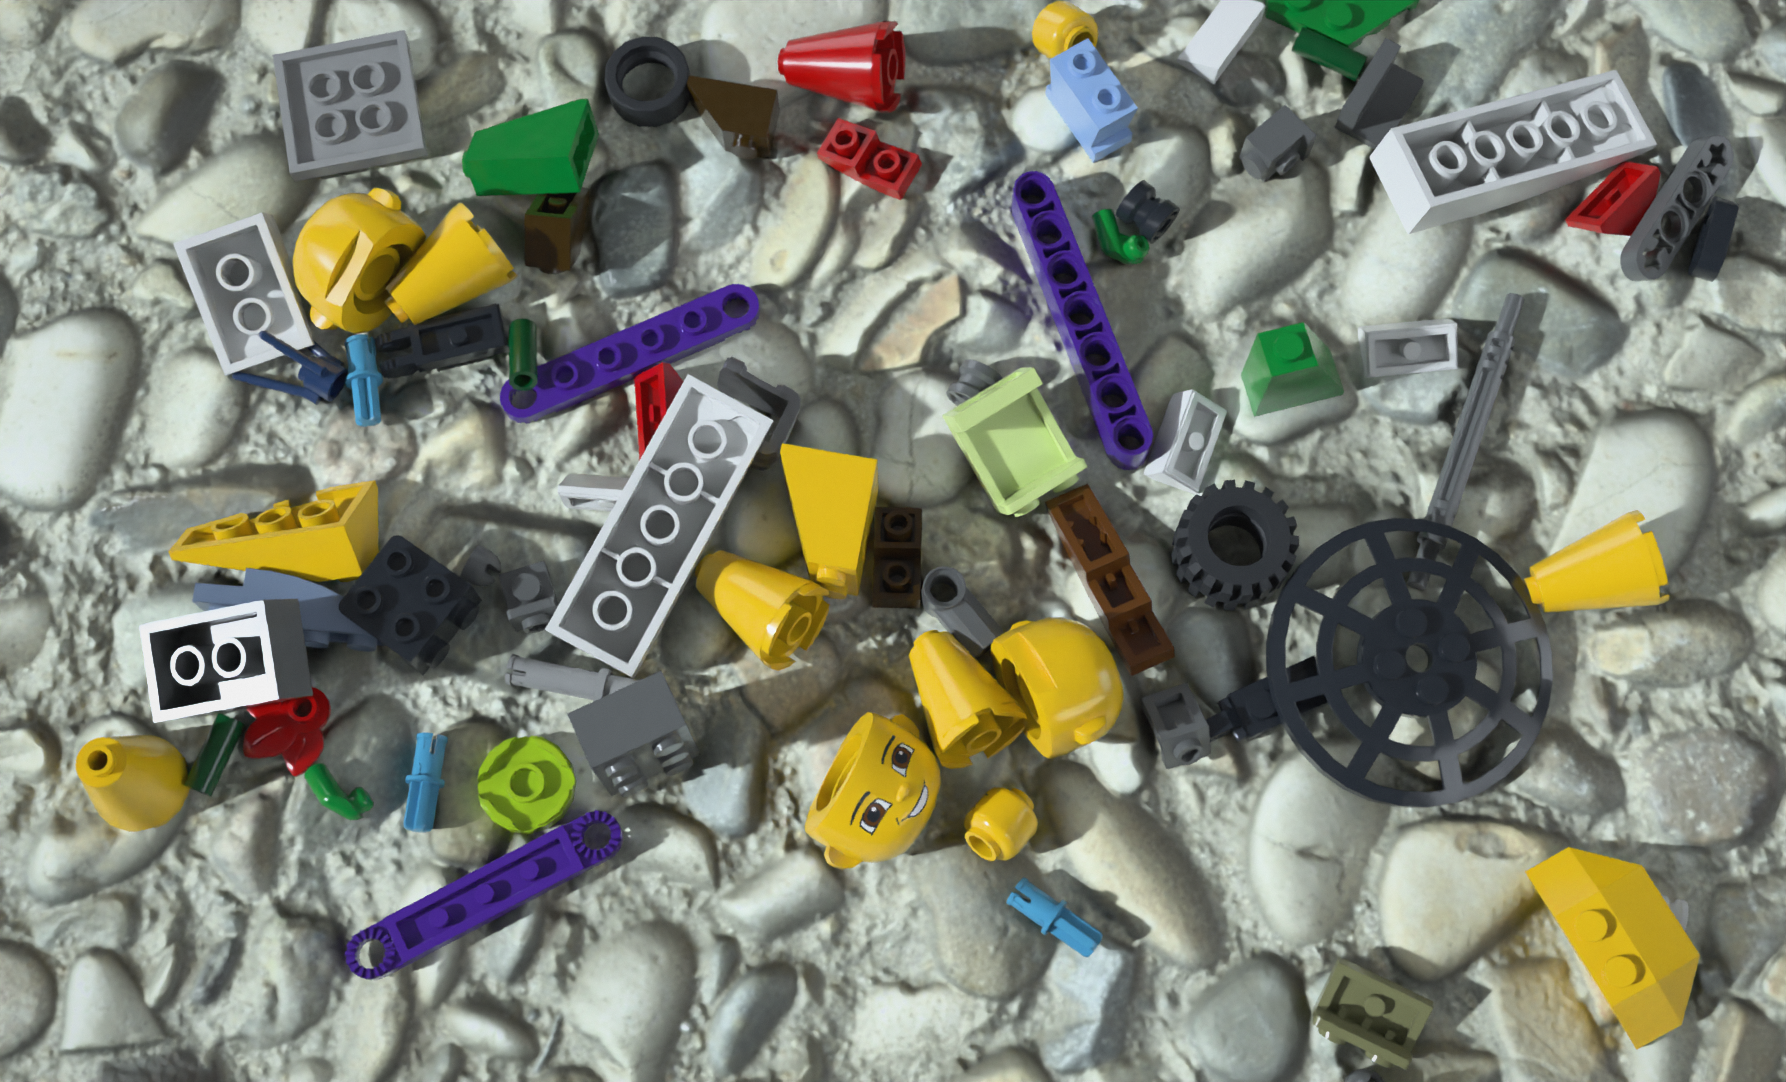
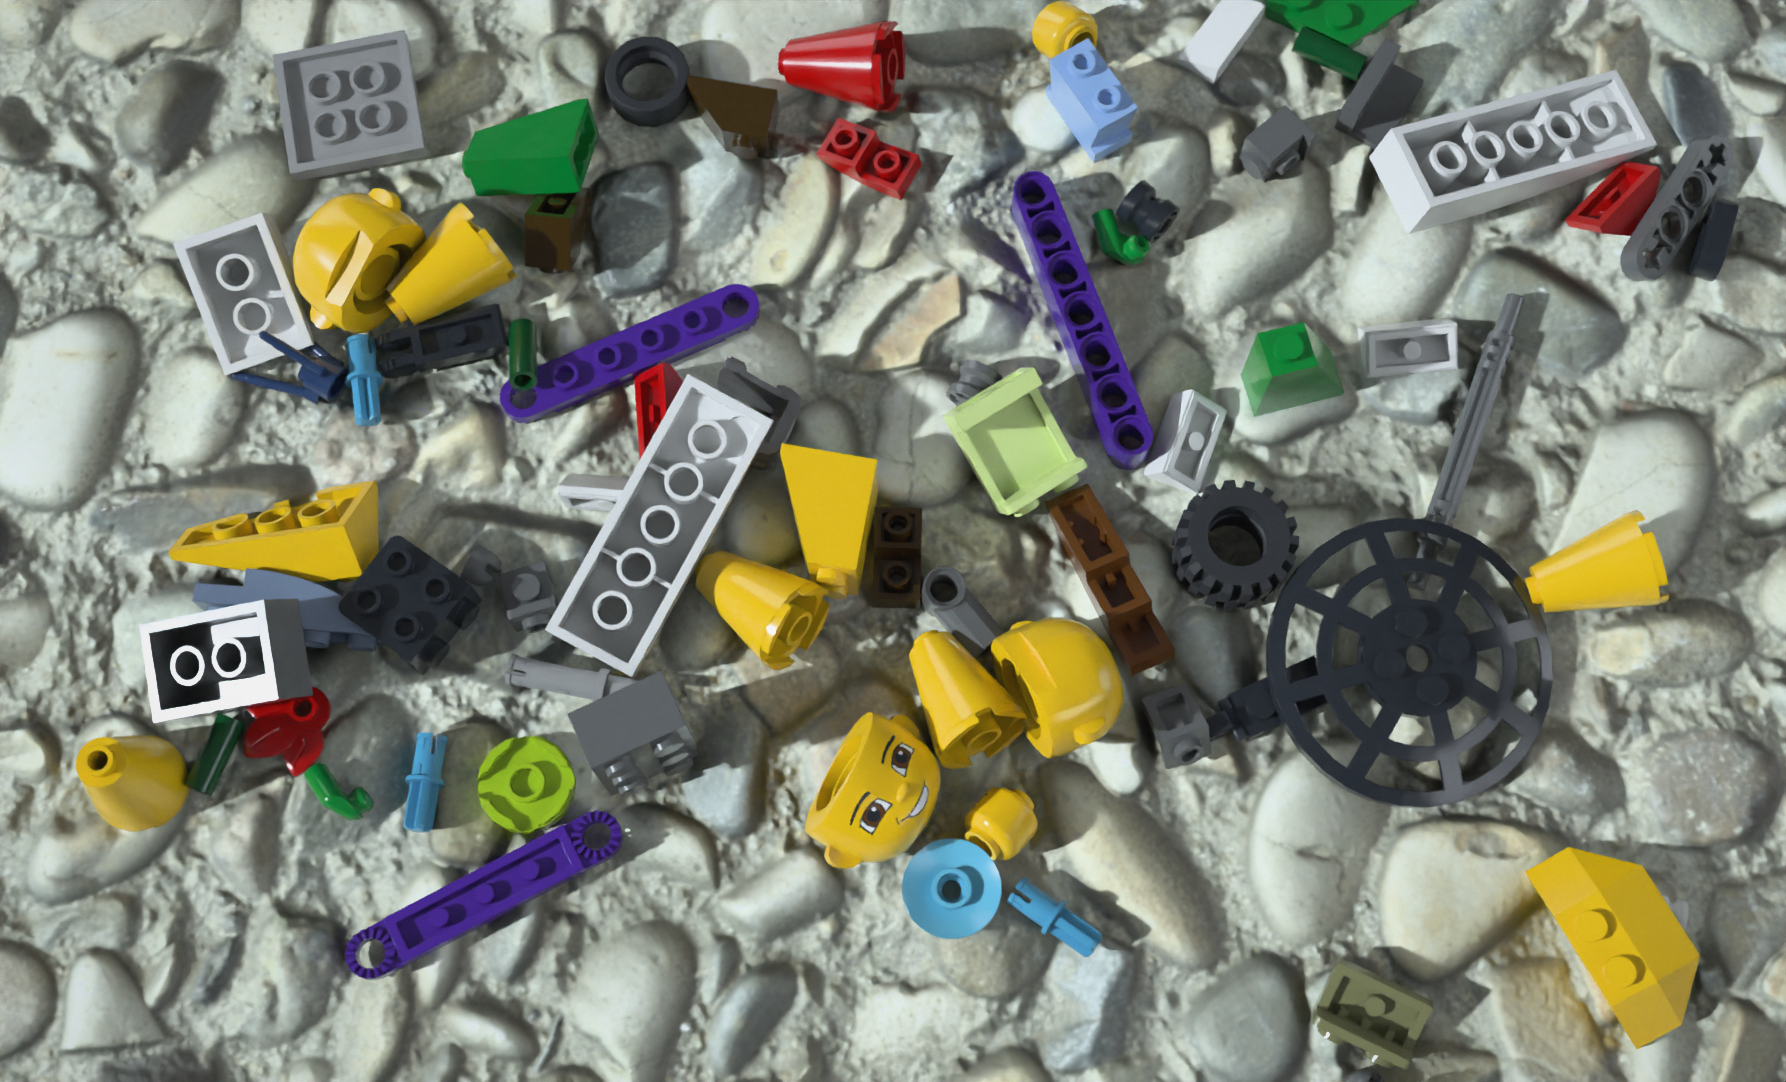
(951, 862): none -> medium azure dish

